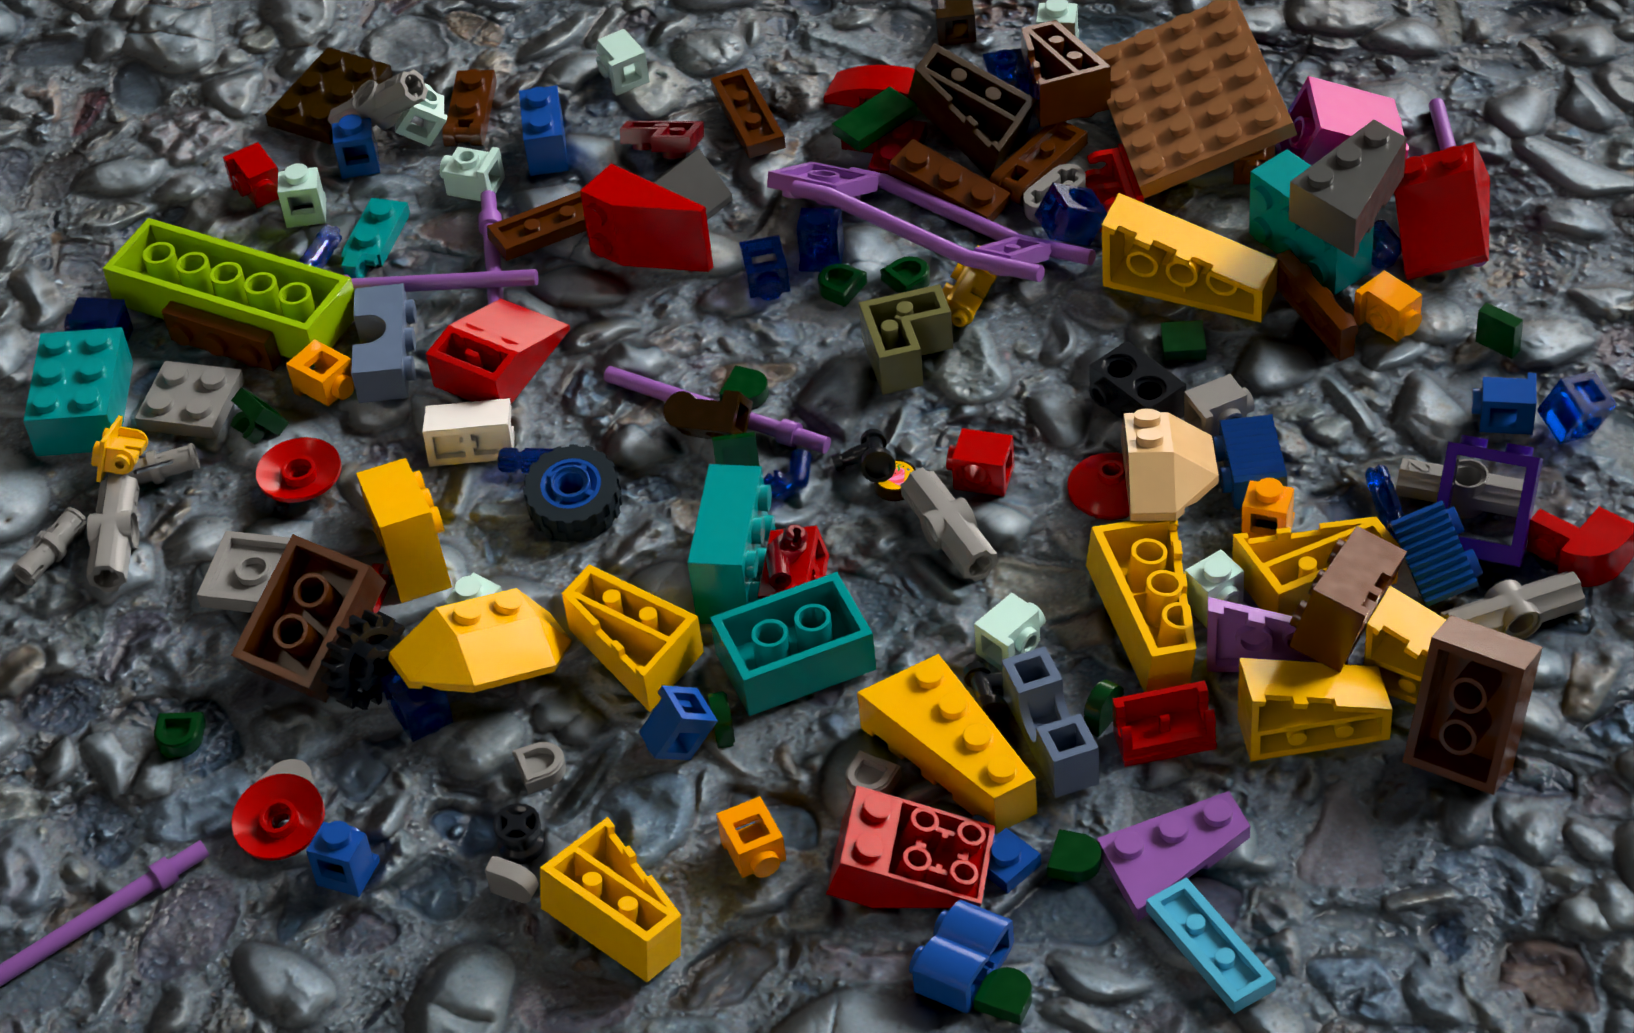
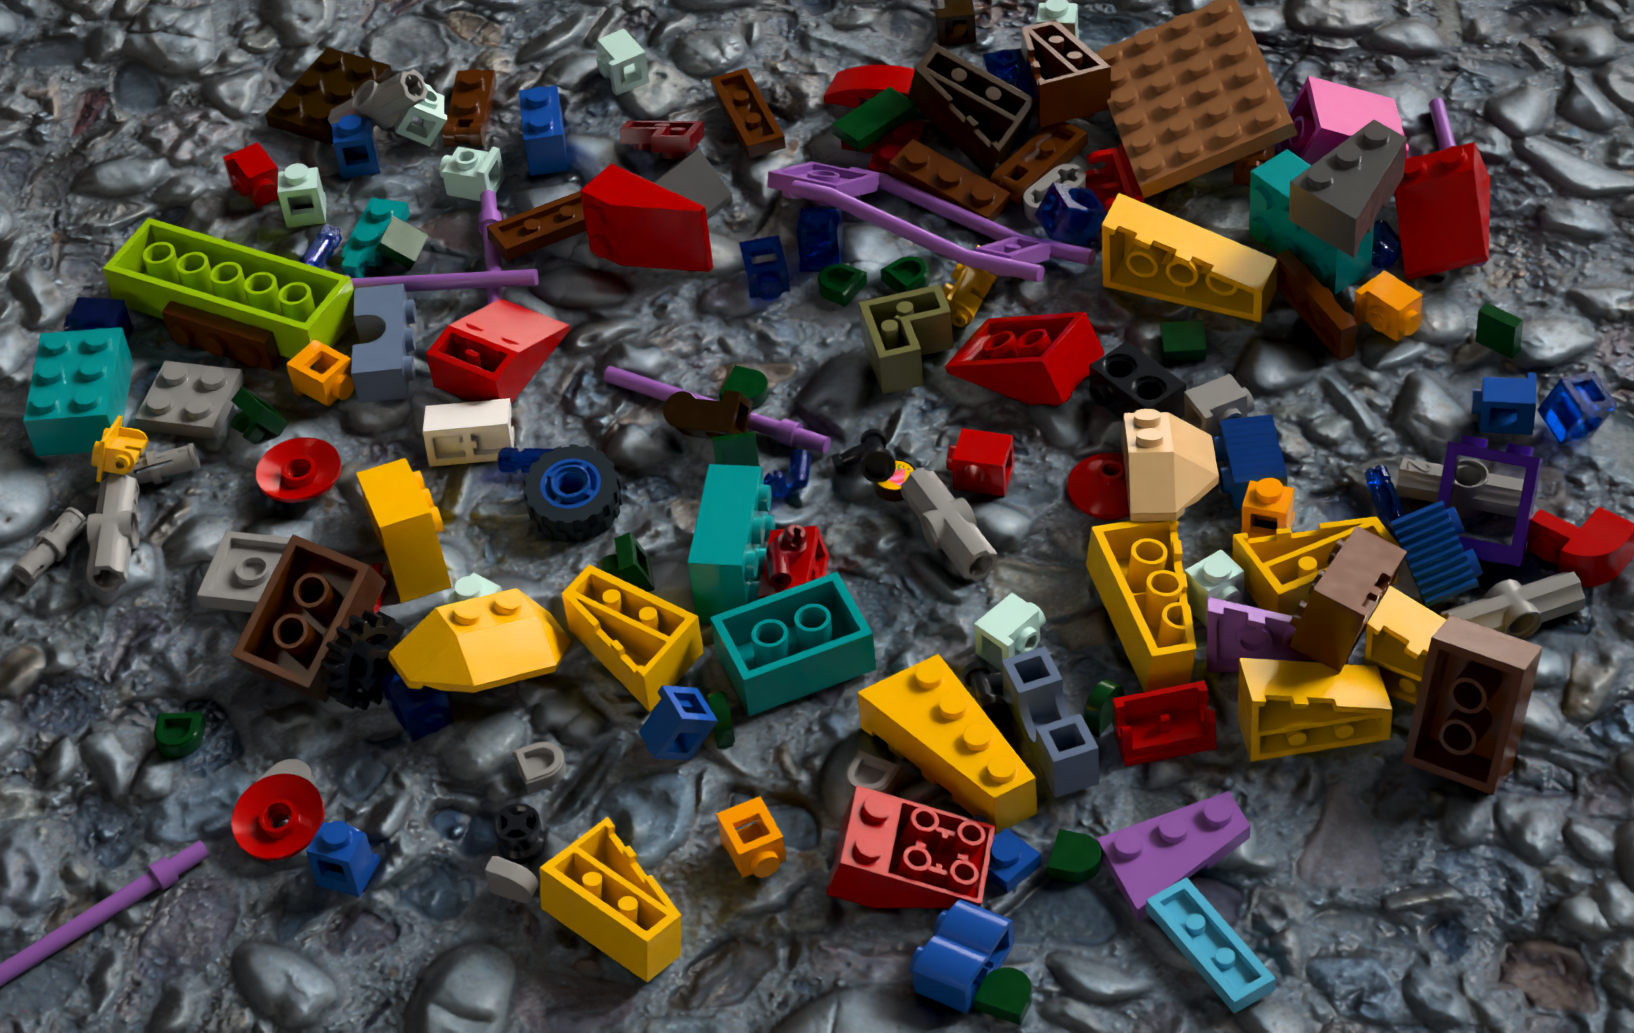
(402, 242): none -> tile
(629, 563): none -> dark green tile
(1029, 356): none -> red slope

